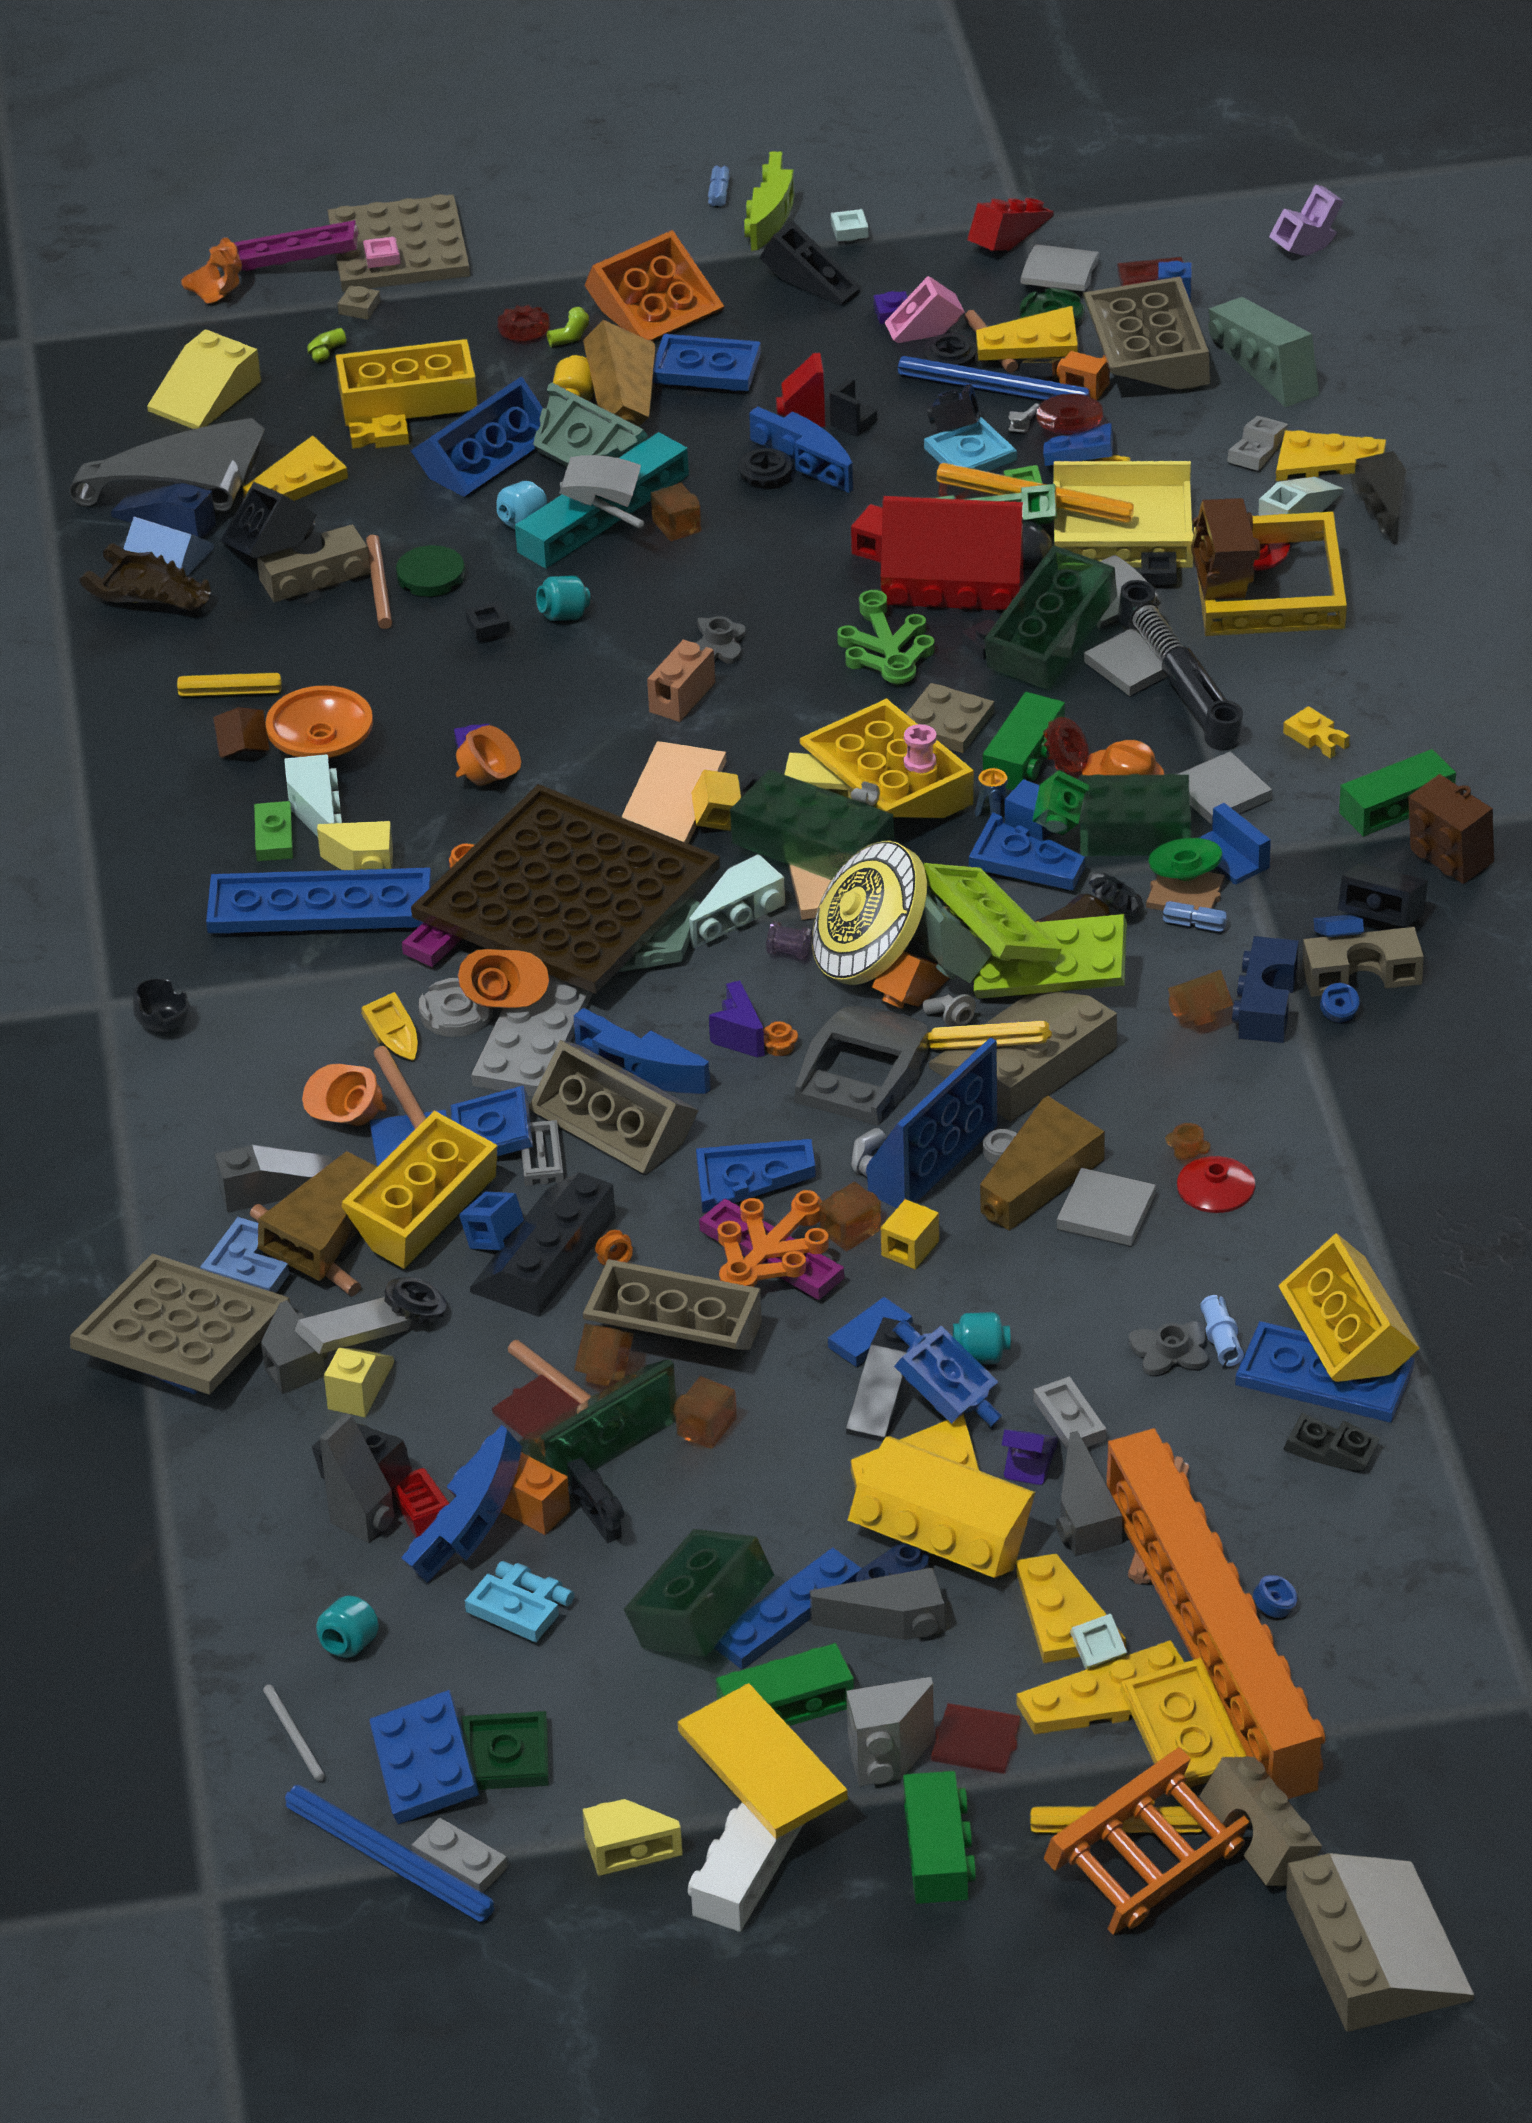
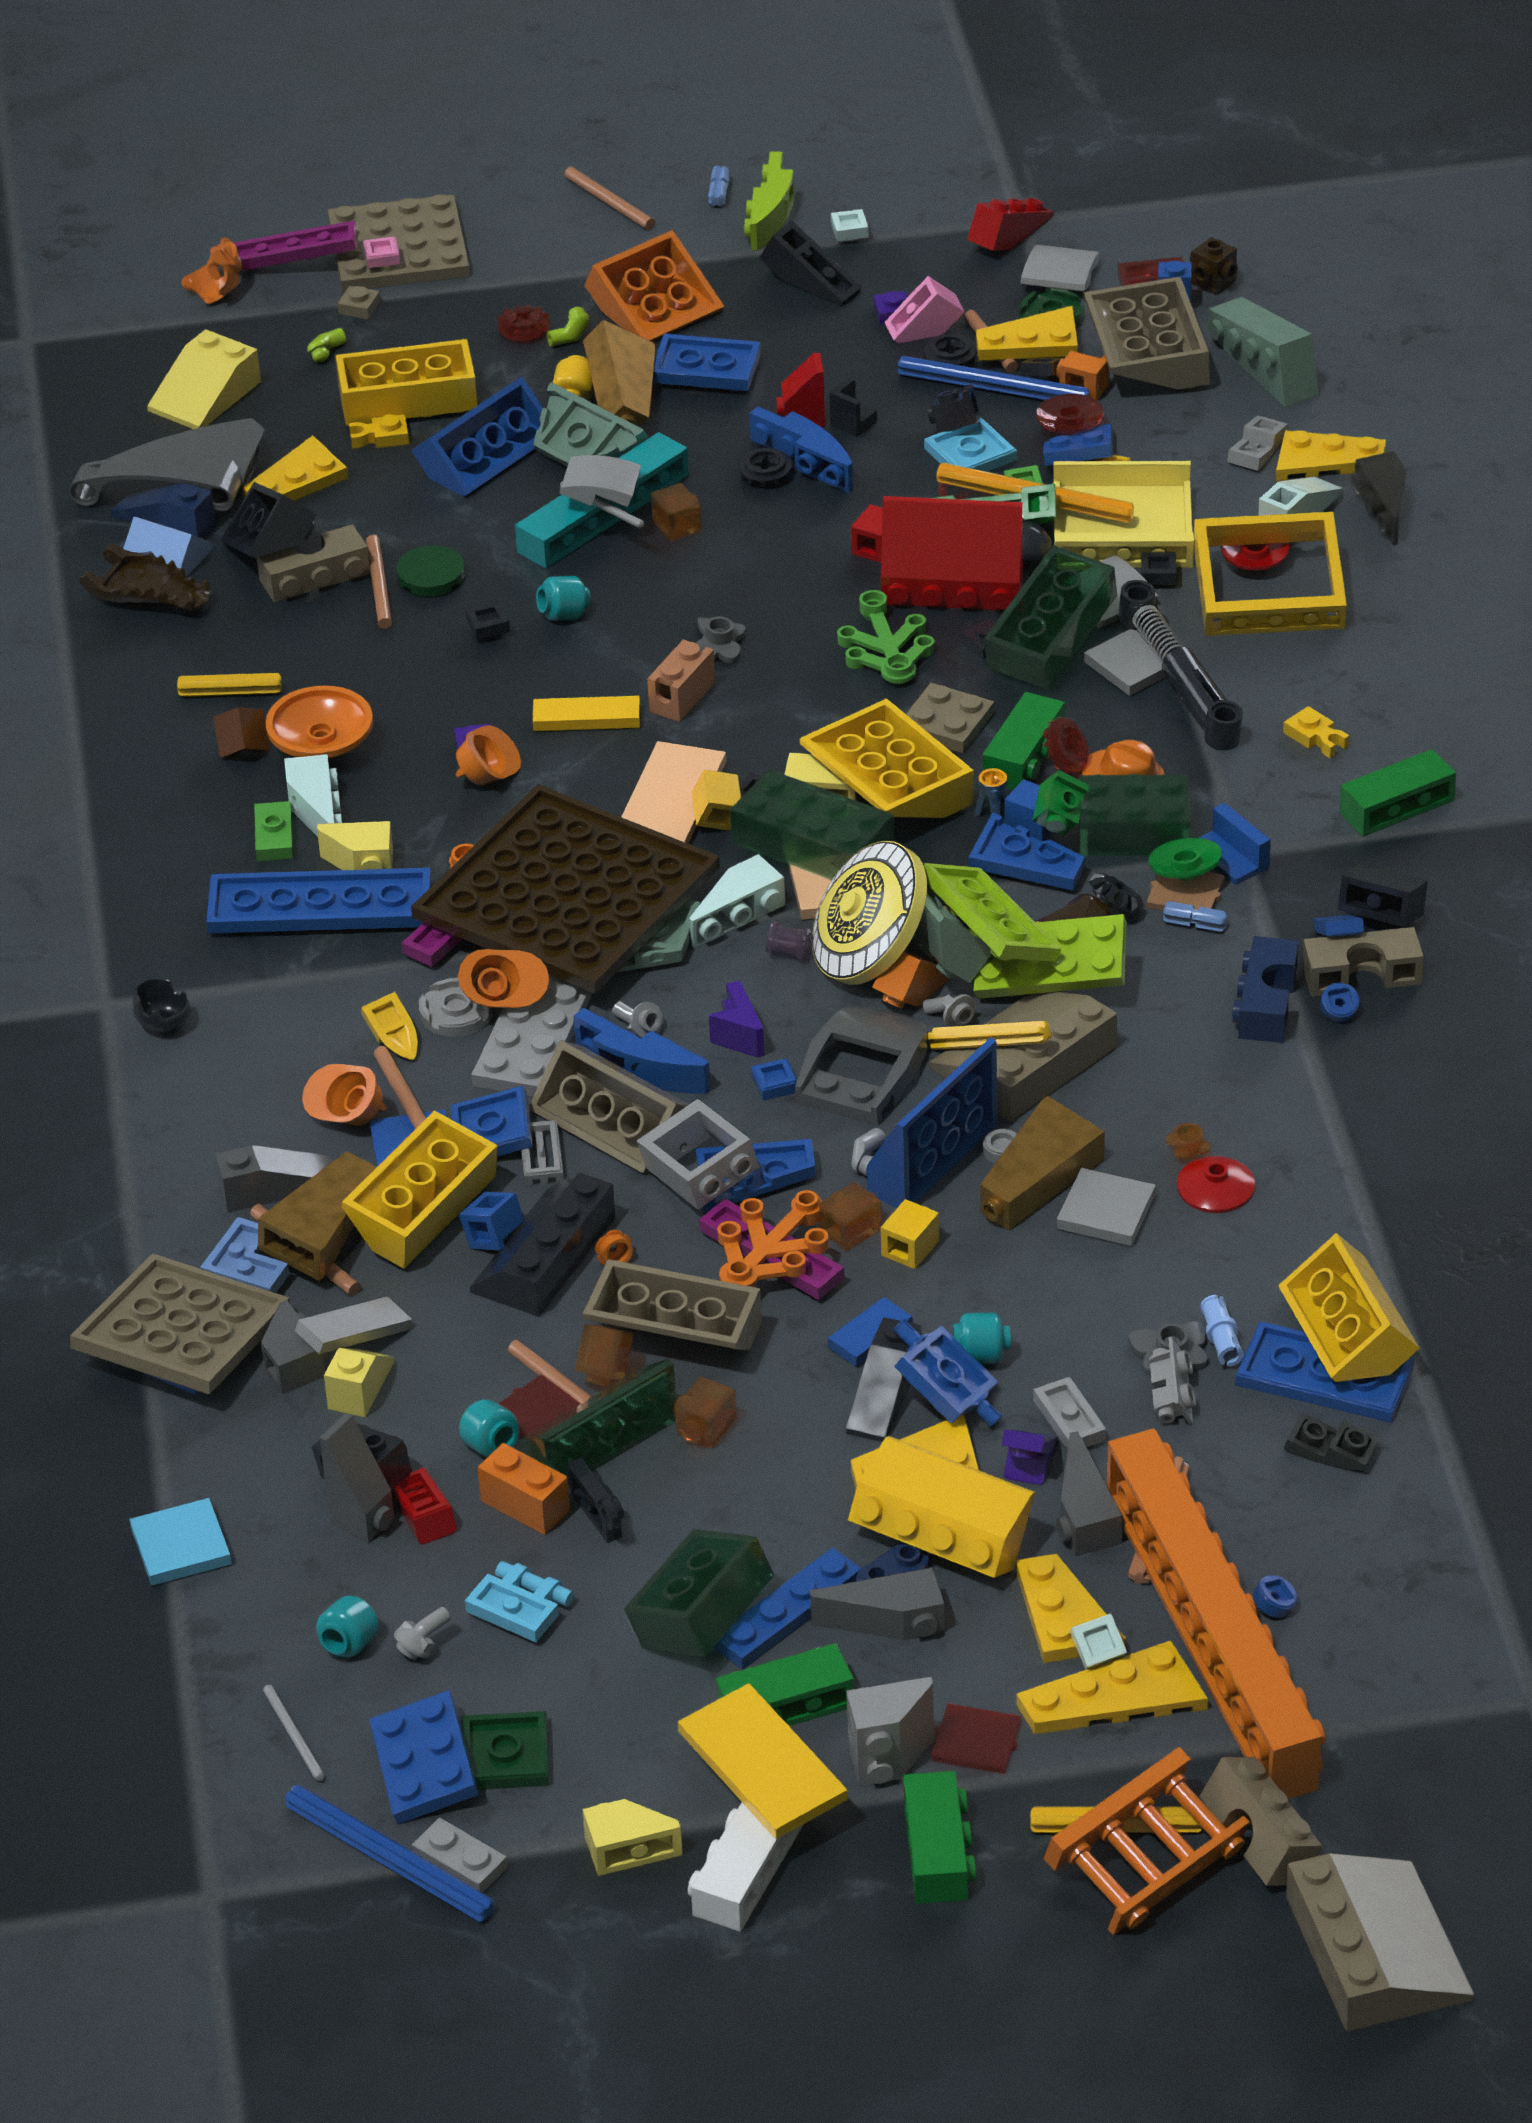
(180, 1541): none -> medium azure tile
(414, 1638): none -> light grey plate
(415, 1299): black gear -> none
(479, 1497): blue slope -> none
(487, 1426): none -> teal head
(519, 502): medium azure head -> none
(586, 713): none -> yellow tile
(609, 198): none -> nougat bar
(641, 1019): none -> light grey plate
(681, 1135): none -> light grey window
(774, 1079): none -> blue tile
(779, 1038): orange plate -> none
(868, 794): light grey hand -> none
(920, 748): bright pink bush -> none
(1021, 421): light grey hand -> none
(1172, 1369): none -> light grey hinge
(1182, 1711): yellow tile -> none
(1200, 998): clear orange brick -> none
(1213, 266): none -> dark brown brick
(1224, 548): reddish brown brick -> none
(1225, 781): light grey tile -> none
(1310, 229): lavender brick -> none
(1451, 828): reddish brown brick -> none

